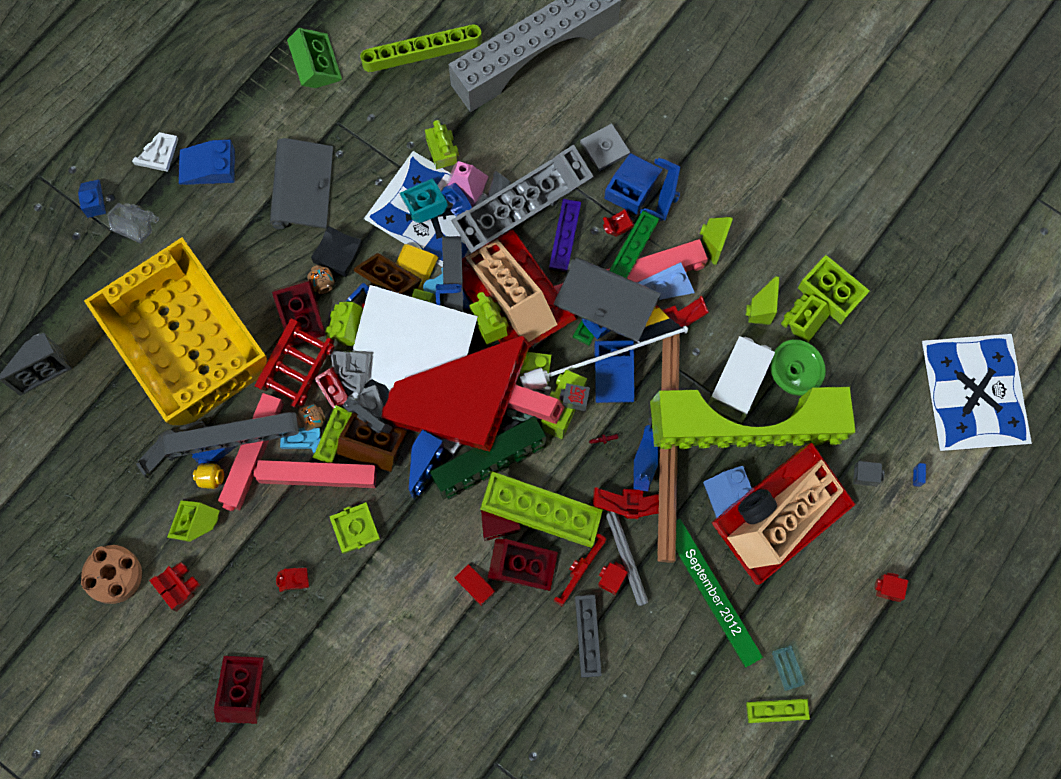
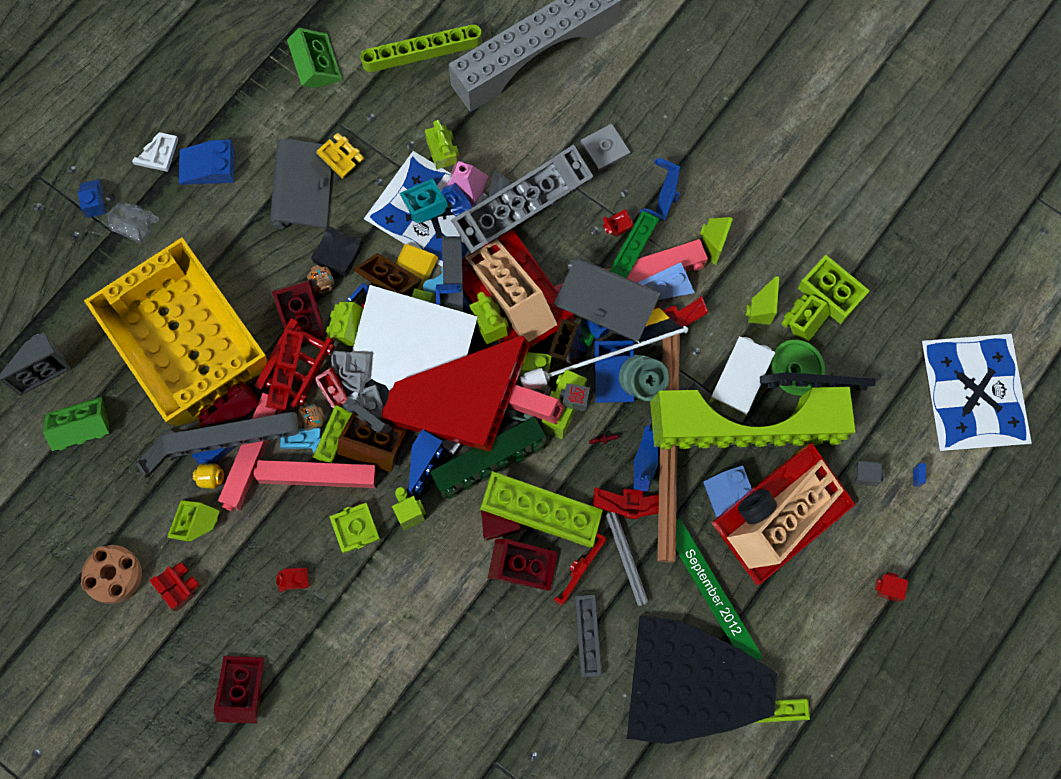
(76, 424): none -> bright green slope
(233, 405): none -> dark red slope
(284, 370): none -> red slope
(338, 160): none -> yellow plate
(408, 509): none -> lime brick
(475, 585): red slope -> none
(565, 235): dark purple plate -> none
(569, 344): none -> dark brown slope
(612, 577): red brick -> none
(632, 183): blue slope -> none
(643, 377): none -> sand green wheel
(693, 684): none -> black wing
(795, 665): clear light blue tile -> none
(816, 381): none -> black wing

